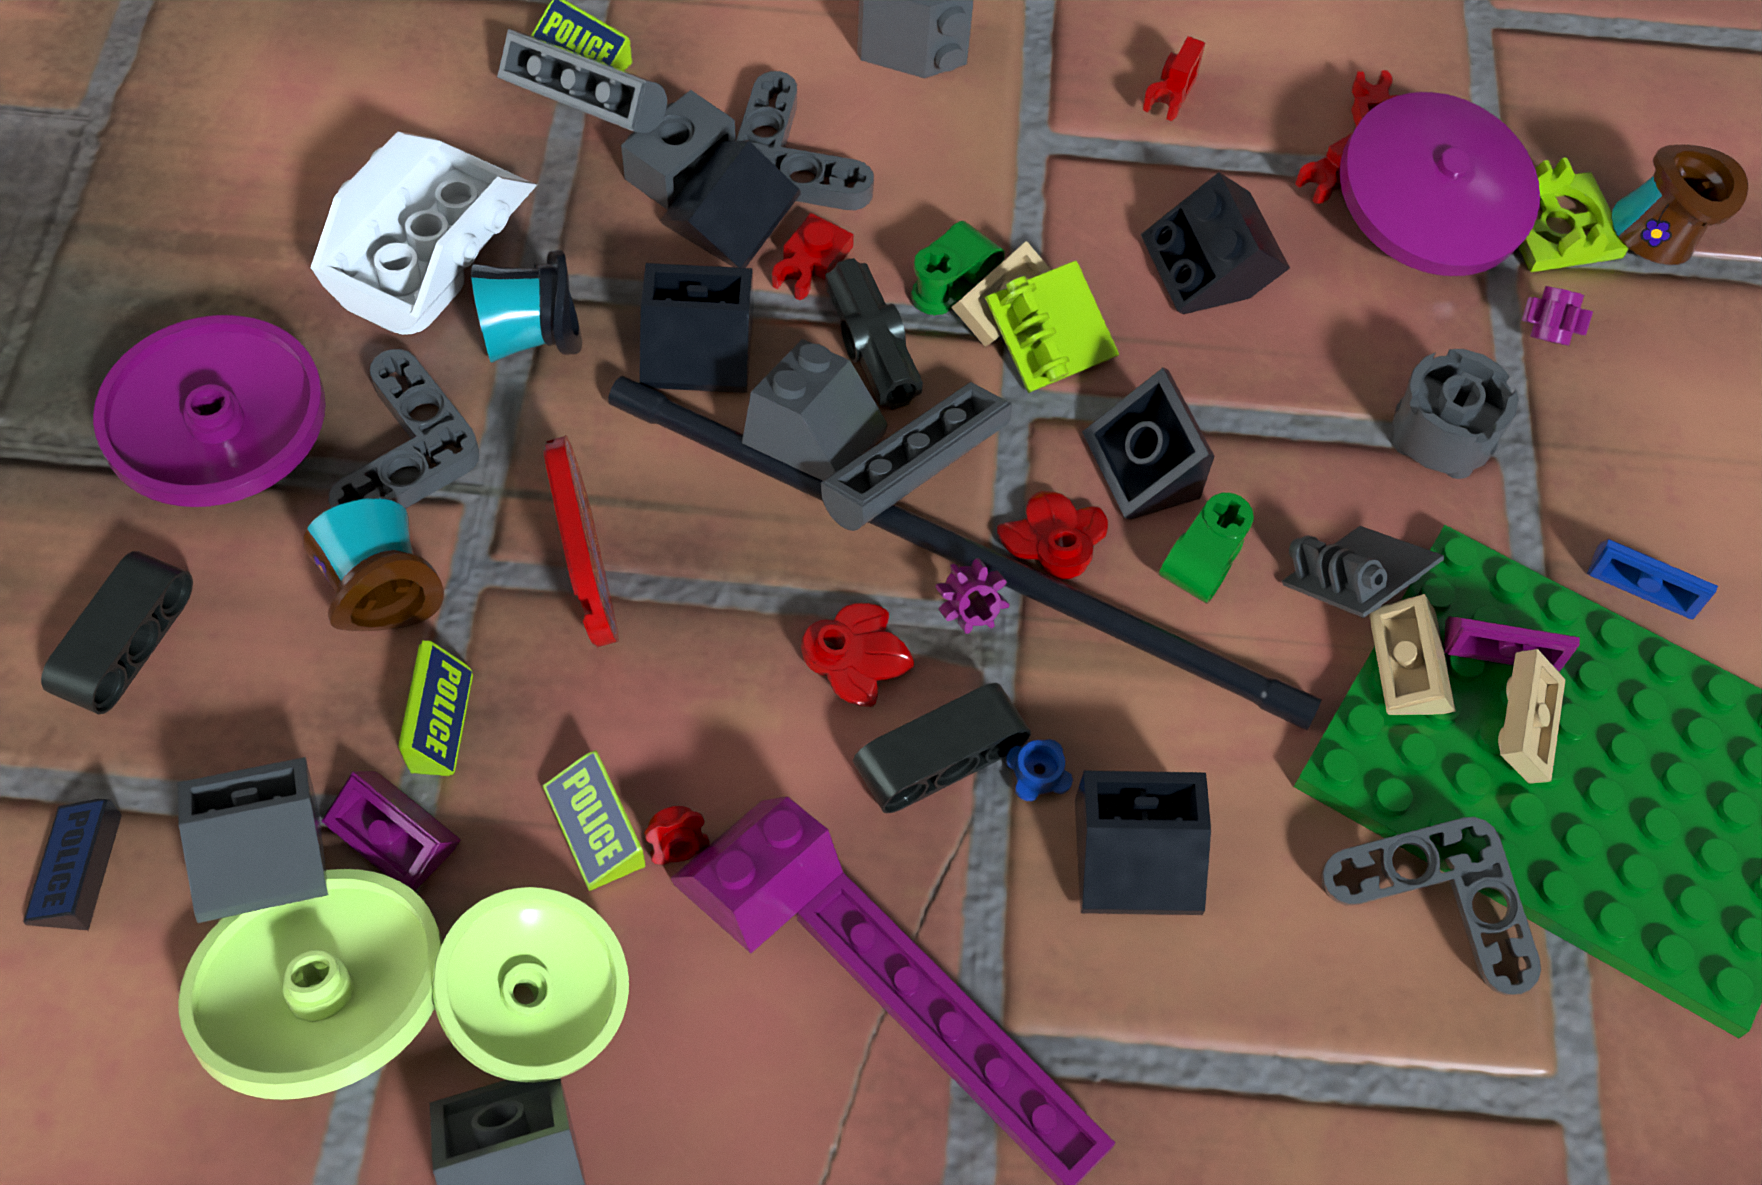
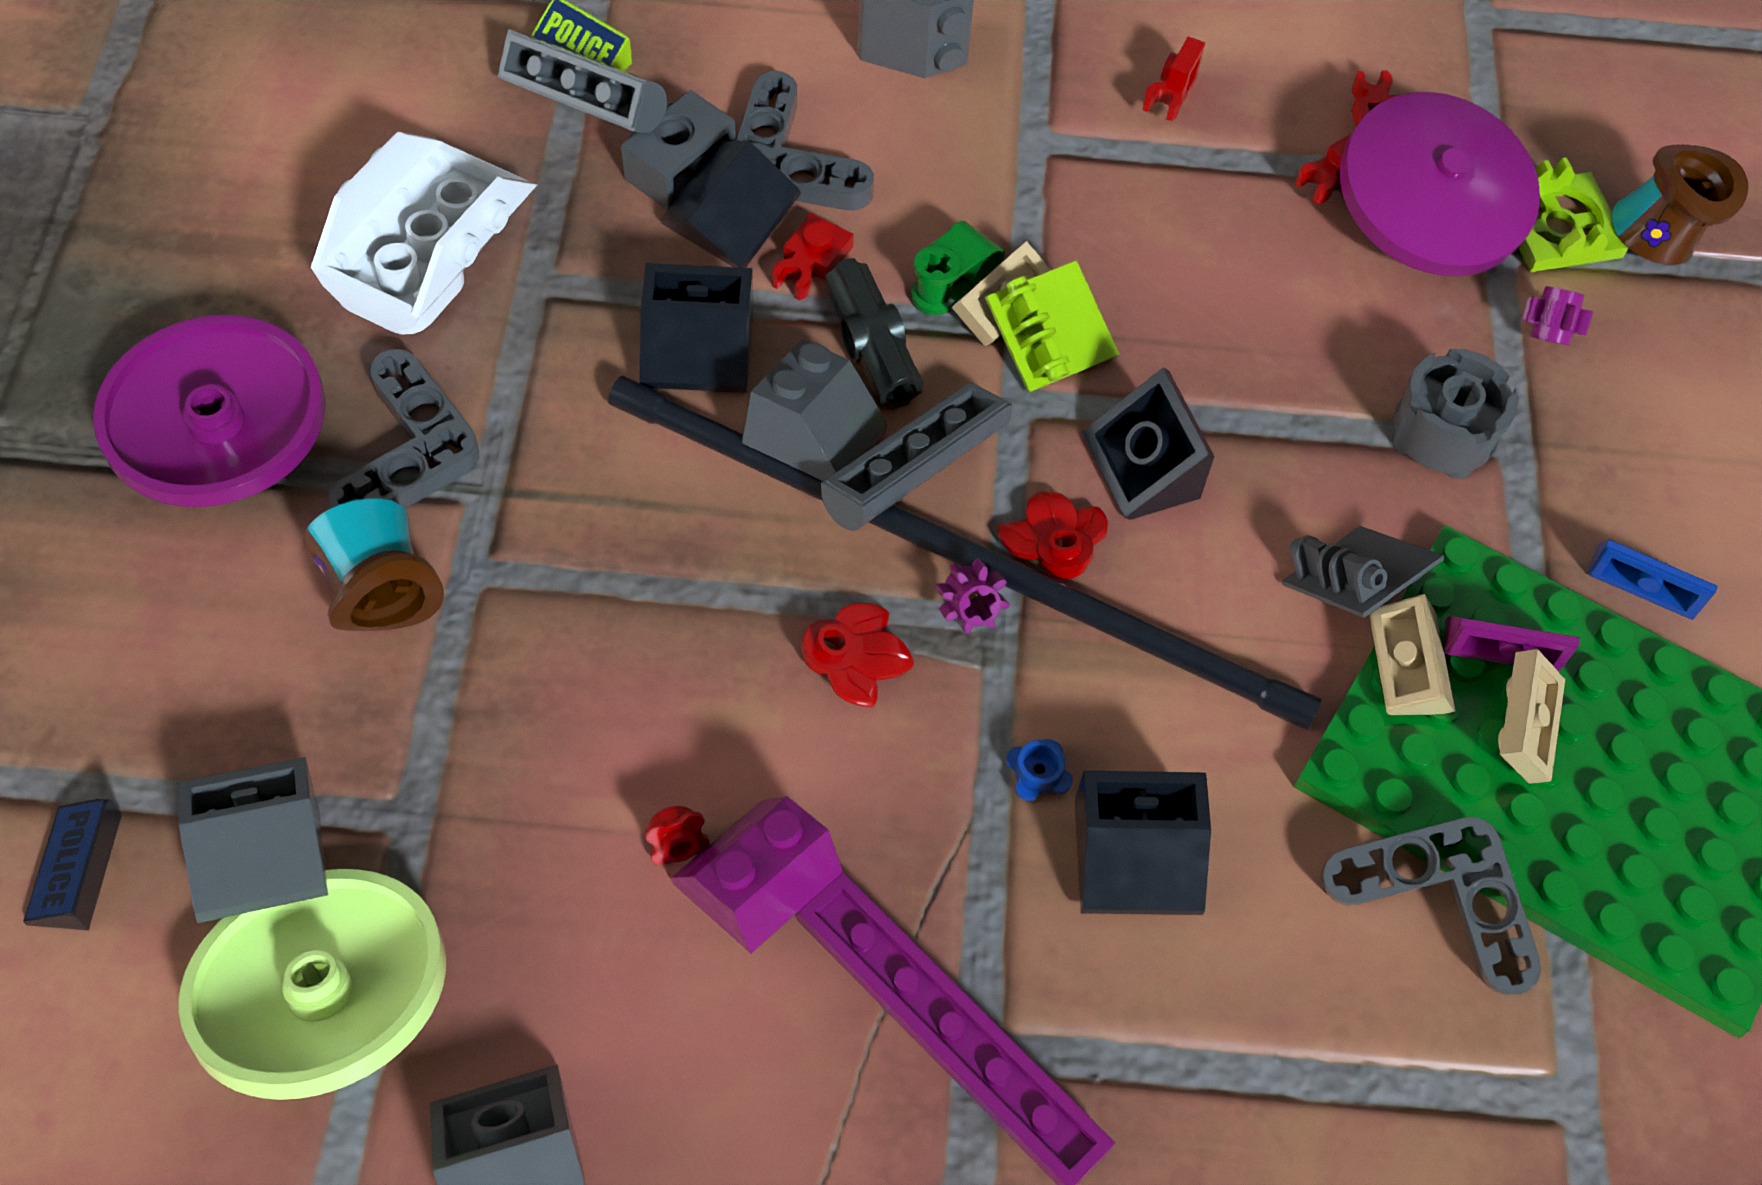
(117, 632): pearl dark grey beam -> none
(389, 828): magenta slope -> none
(435, 711): slope -> none
(526, 307): hat -> none
(554, 950): yellowish green dish -> none
(580, 541): red tile -> none
(594, 822): slope -> none
(941, 747): pearl dark grey beam -> none
(1209, 546): green piece -> none
(1214, 247): black slope -> none

